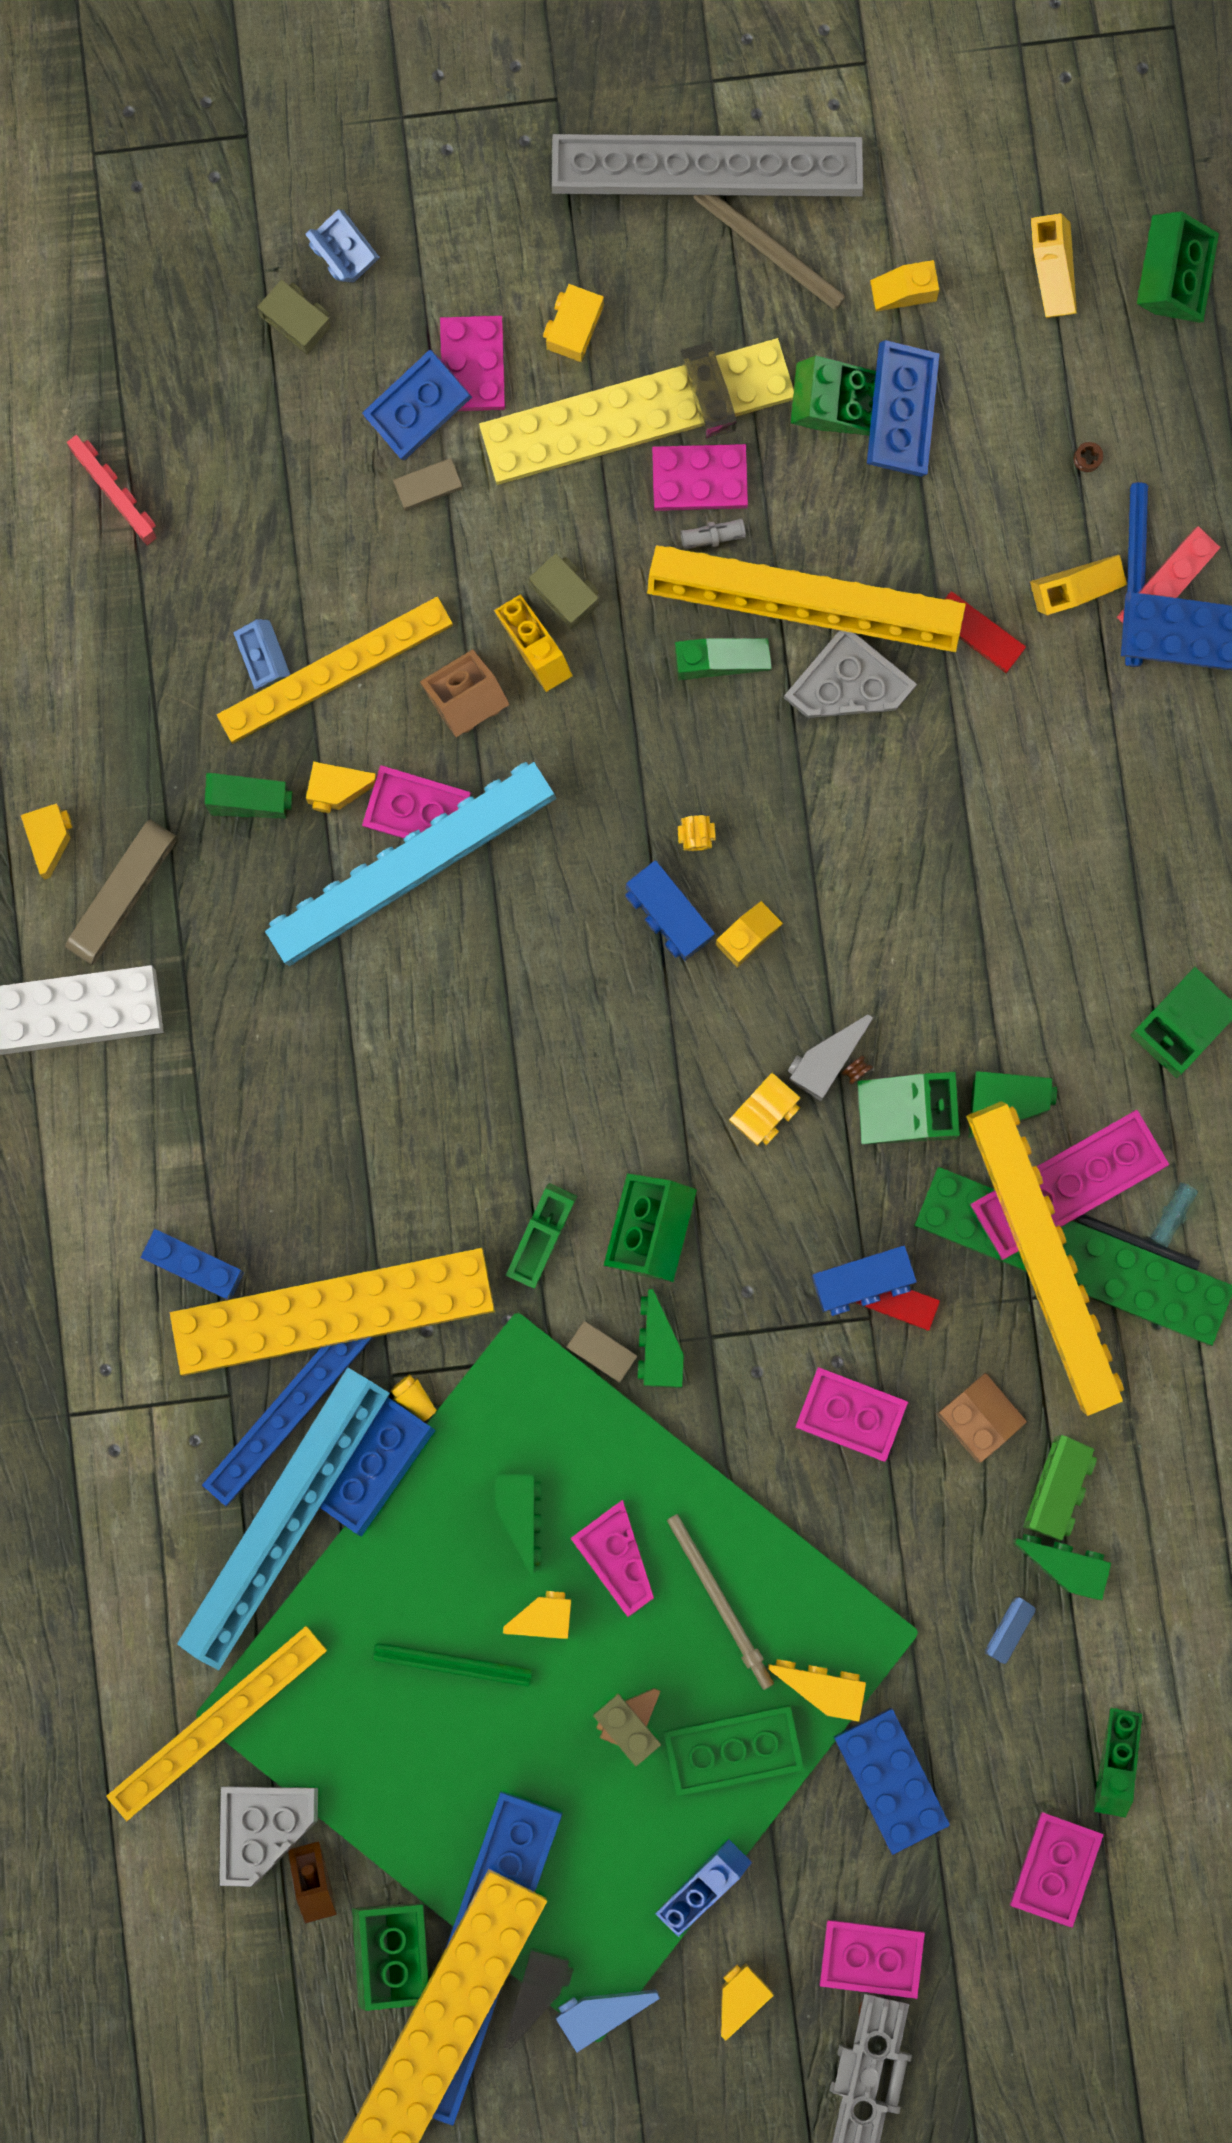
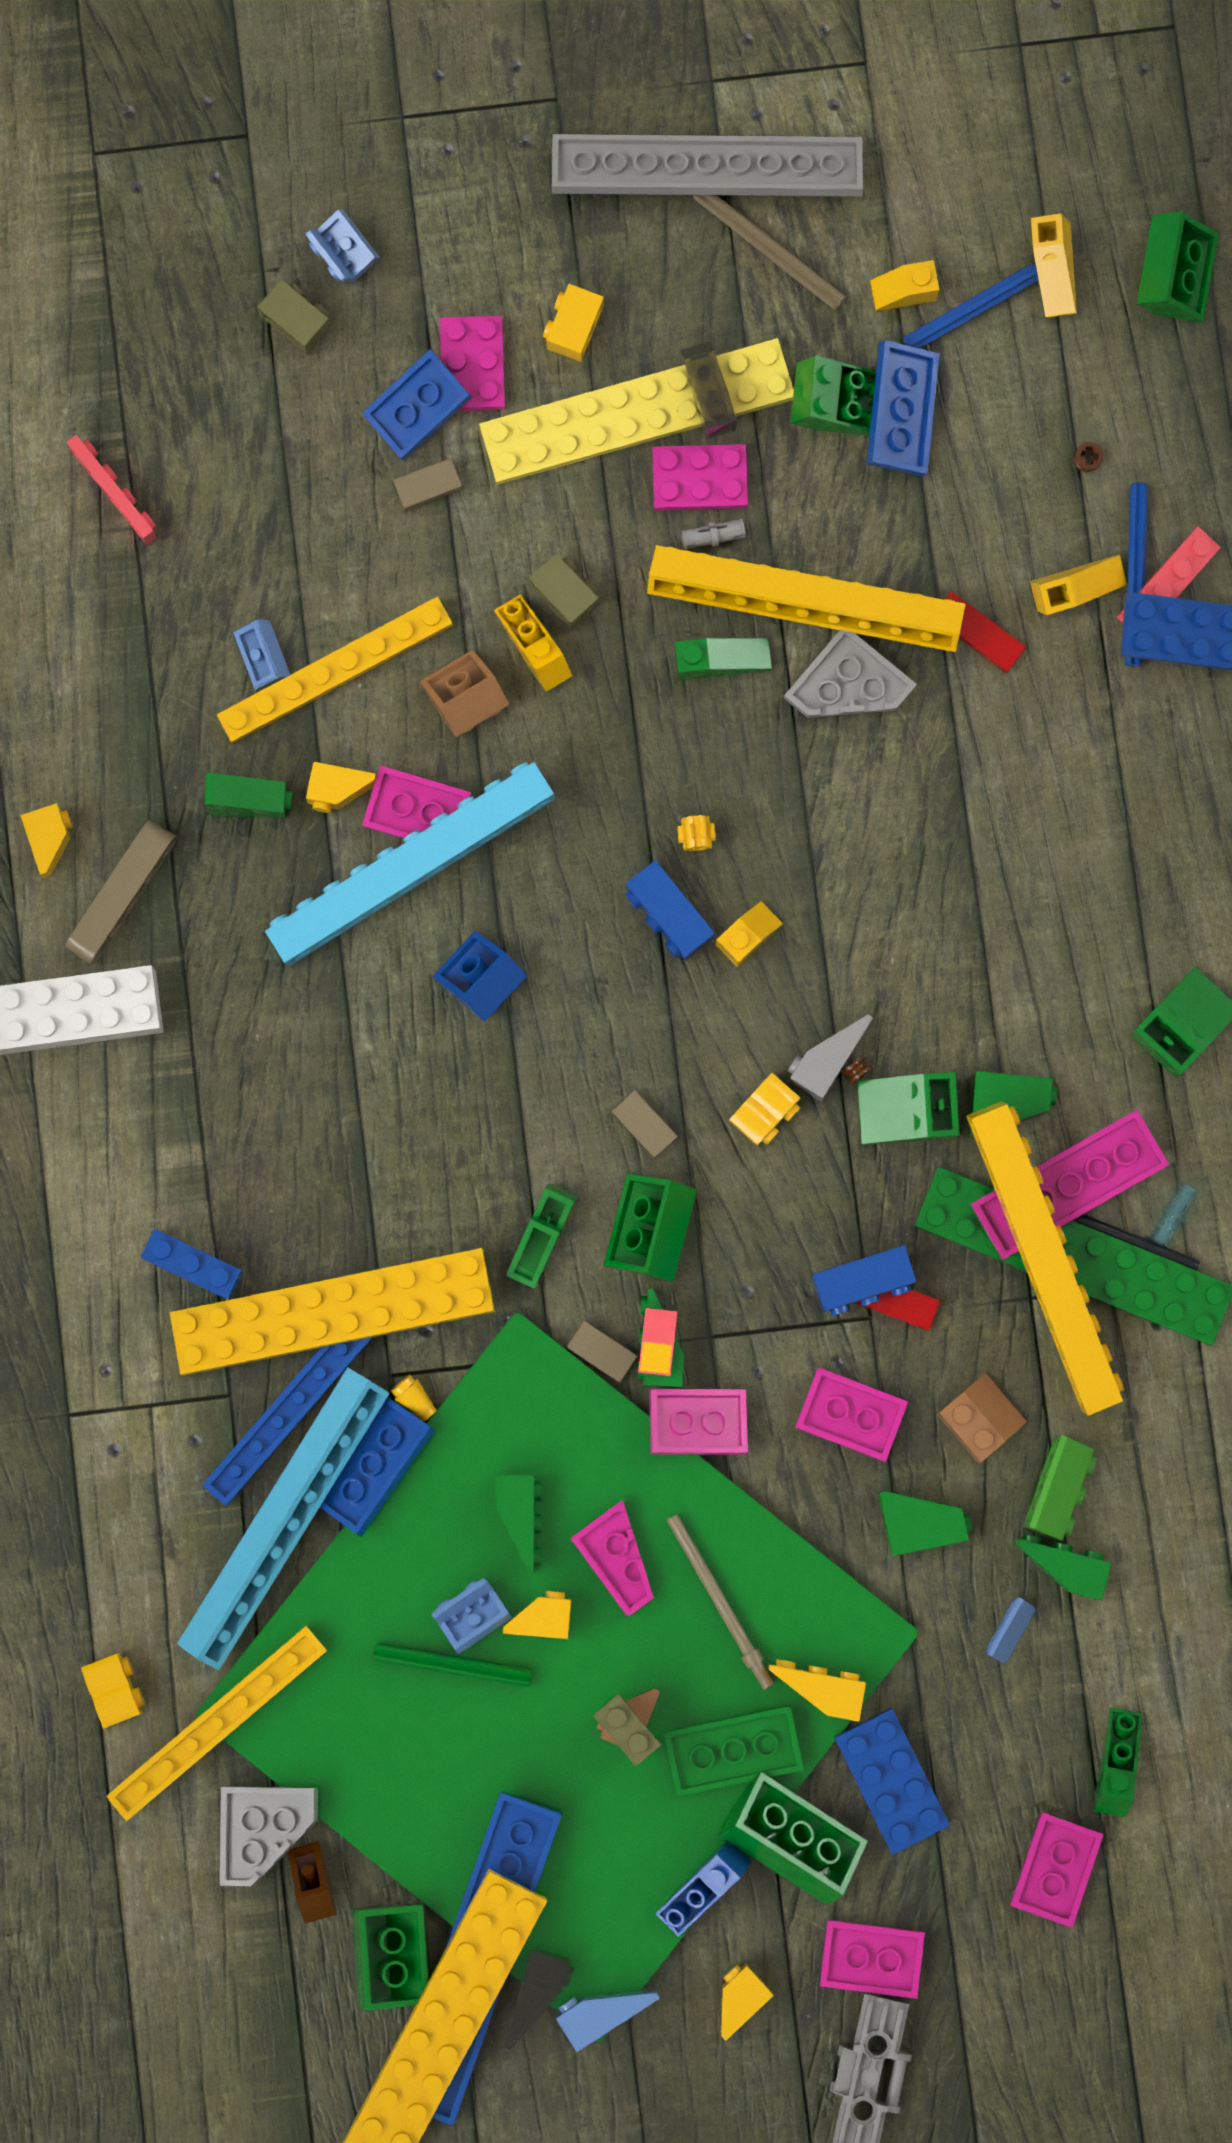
(112, 1689): none -> yellow brick
(471, 1615): none -> medium blue bracket
(480, 975): none -> blue slope
(644, 1124): none -> dark tan tile
(657, 1342): none -> tile
(698, 1422): none -> dark pink plate
(794, 1839): none -> green slope
(921, 1524): none -> green slope
(972, 307): none -> blue axle

